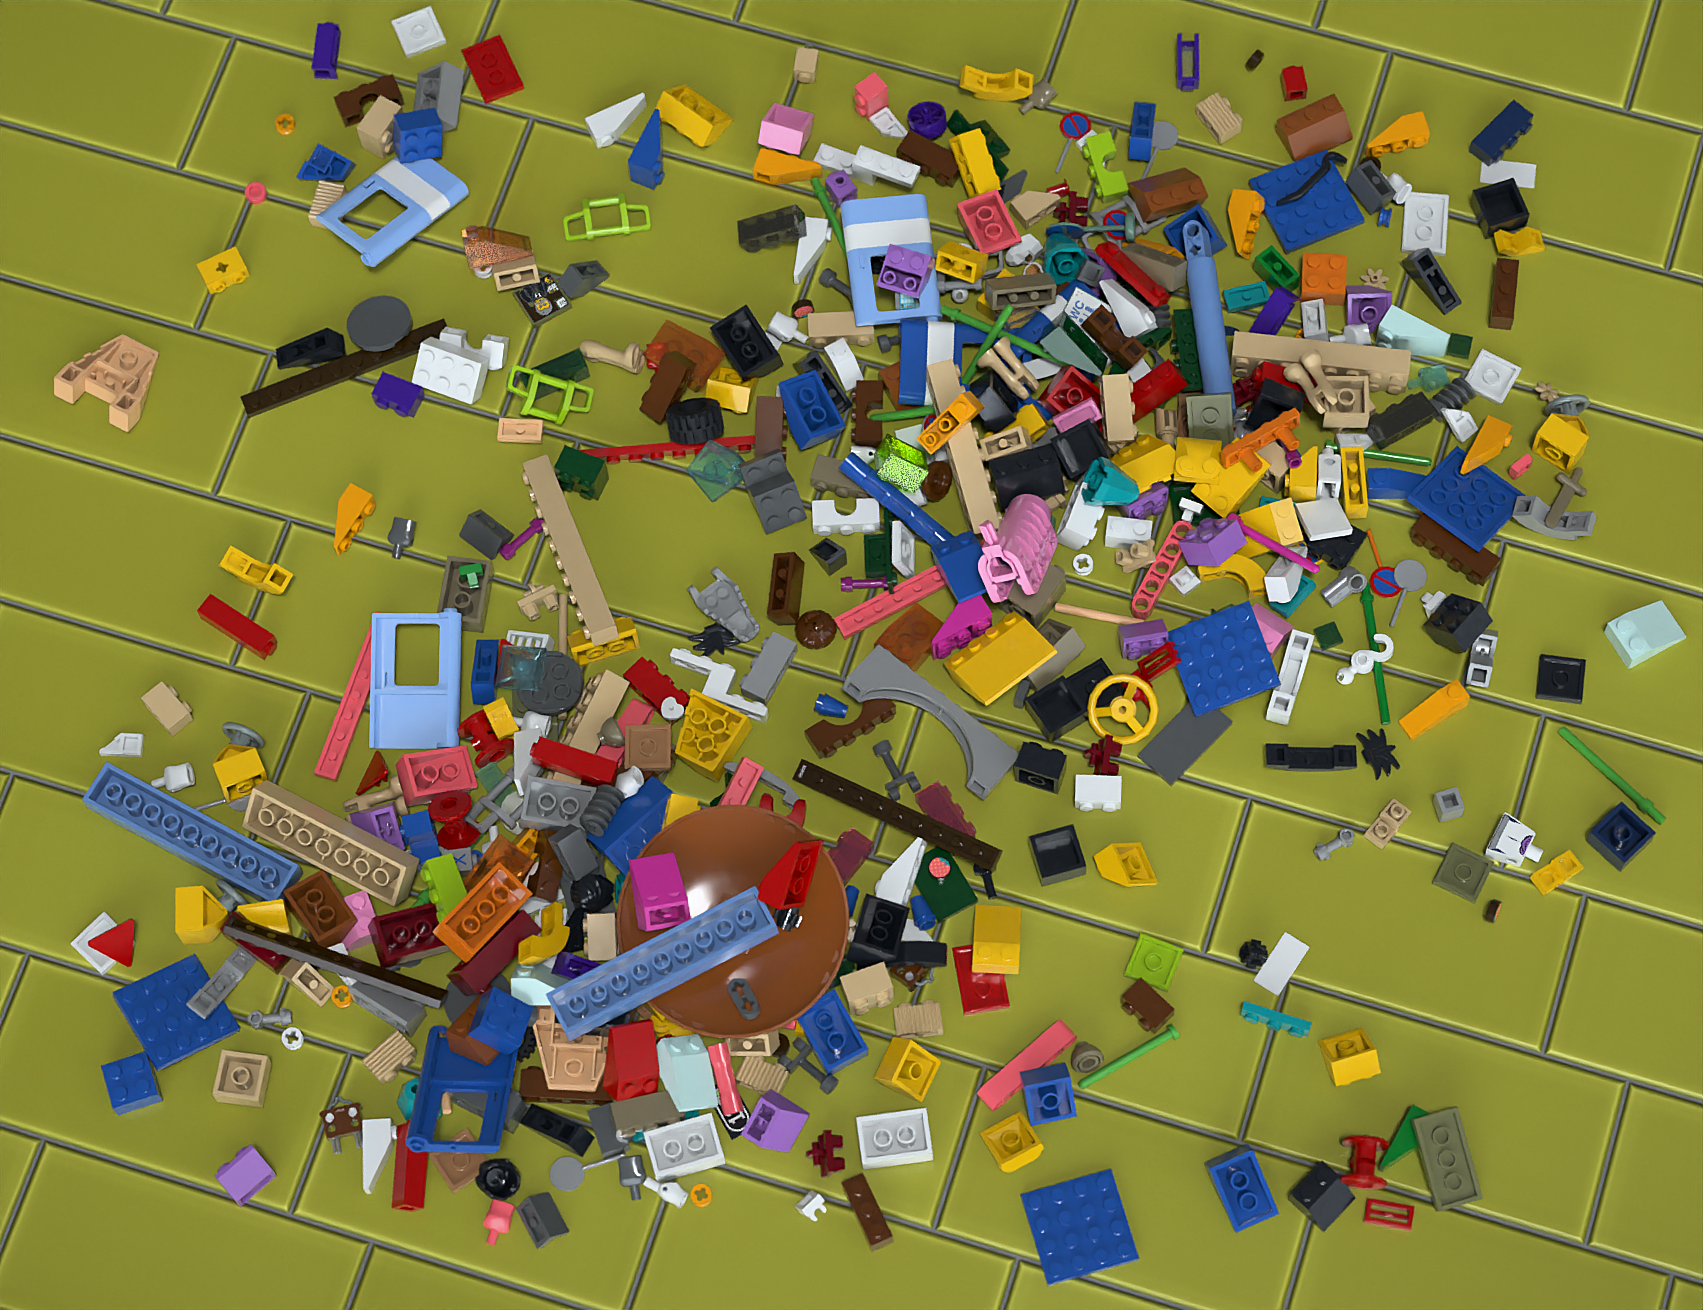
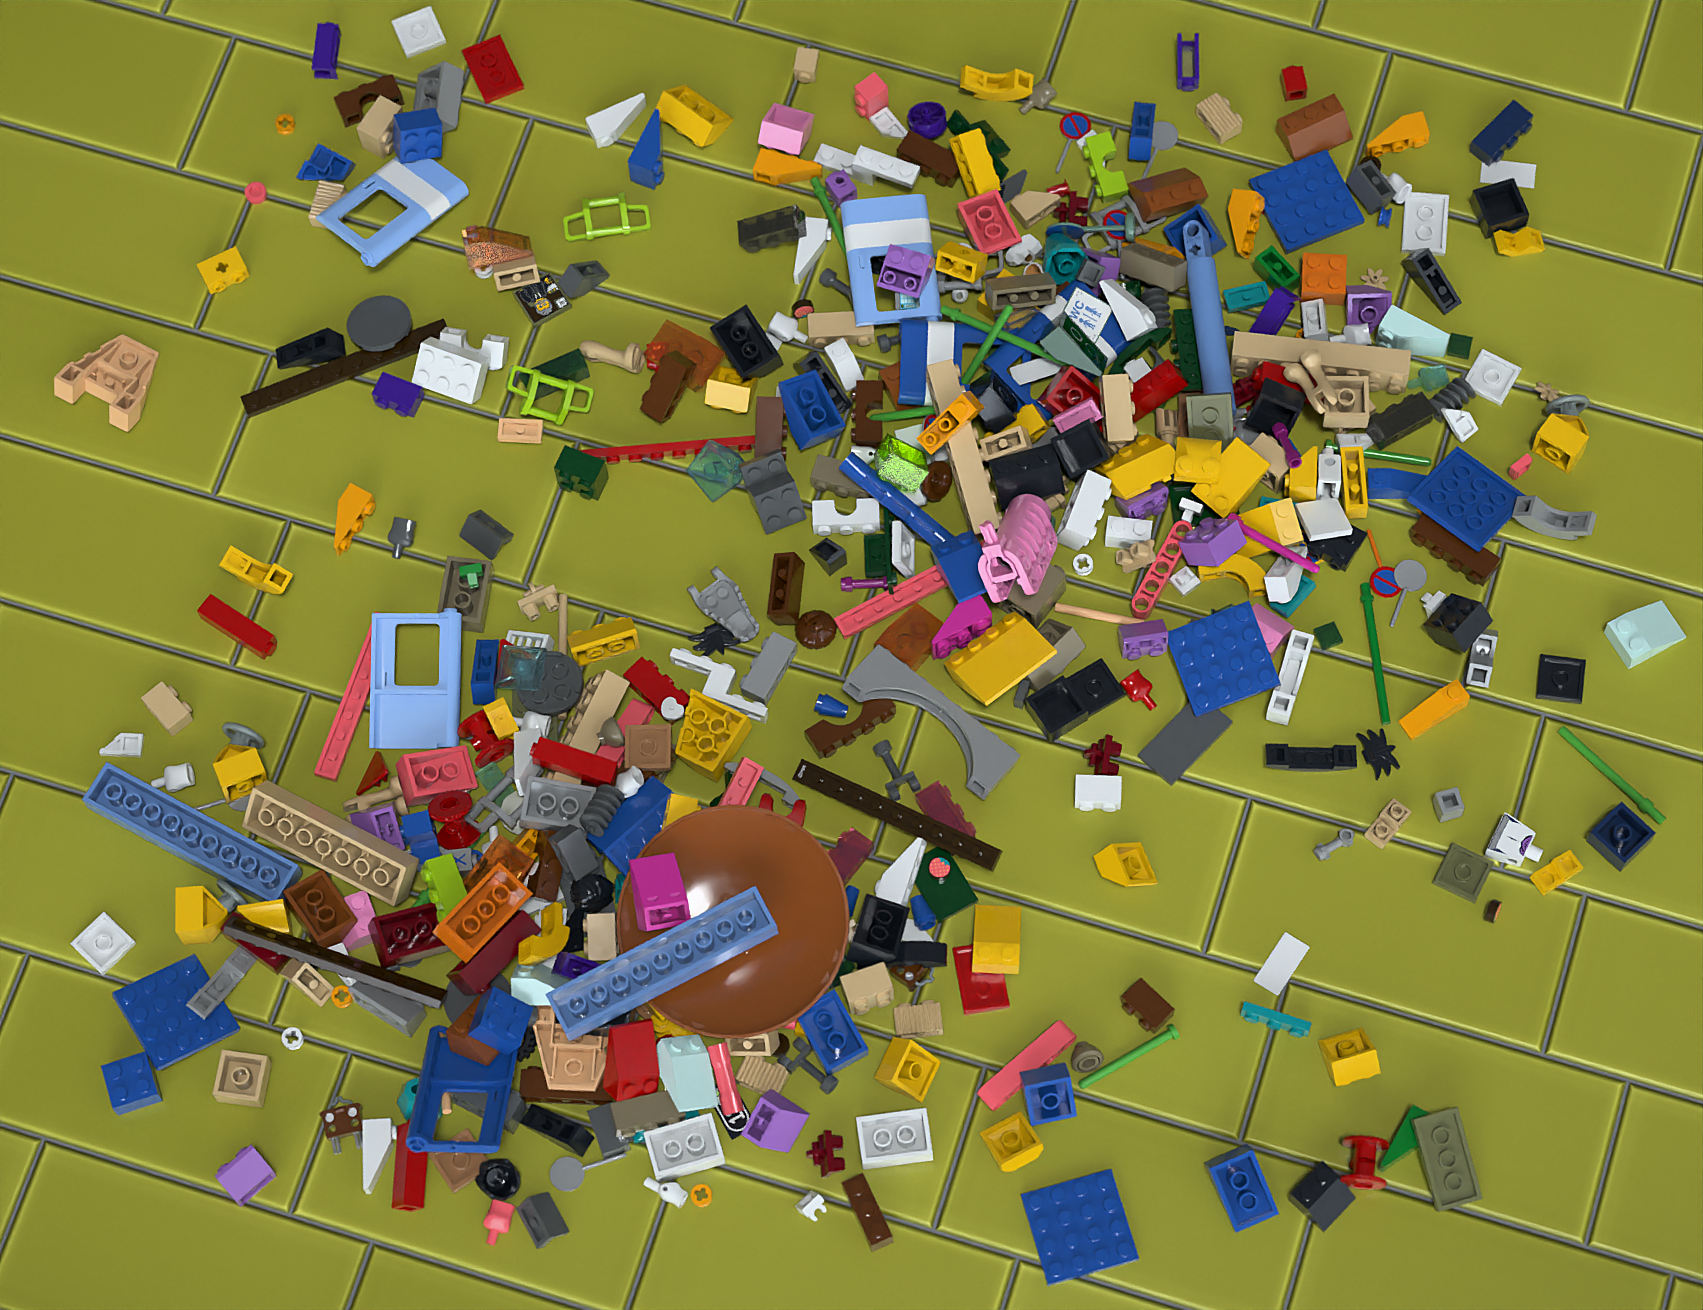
(116, 942): red piece -> none
(258, 1020): light grey bar -> none
(390, 1057): tan brick -> none
(508, 550): magenta bar -> none
(570, 551): tan brick -> none
(632, 1174): dark grey piece -> none
(695, 421): black tyre -> none
(740, 1000): dark grey beam -> none
(787, 918): black gear -> none
(791, 876): red slope -> none
(987, 878): black bar -> none
(1012, 380): tan piece -> none
(1040, 767): black brick -> none
(1057, 855): black piece -> none
(1108, 484): teal cone -> none
(1122, 349): reddish brown arch -> none
(1123, 708): yellow piece -> none
(1132, 273): red plate -> none
(1154, 962): lime tile -> none
(1162, 669): red tile -> none
(1253, 954): black gear -> none
(1254, 60): dark brown tile -> none
(1267, 433): orange plate -> none
(1314, 178): black piece -> none
(1343, 586): light grey piece -> none
(1363, 660): white piece -> none
(1387, 1223): red tile -> none
(1488, 443): light orange slope -> none
(1504, 293): reddish brown brick -> none
(1570, 487): dark tan sword -> none

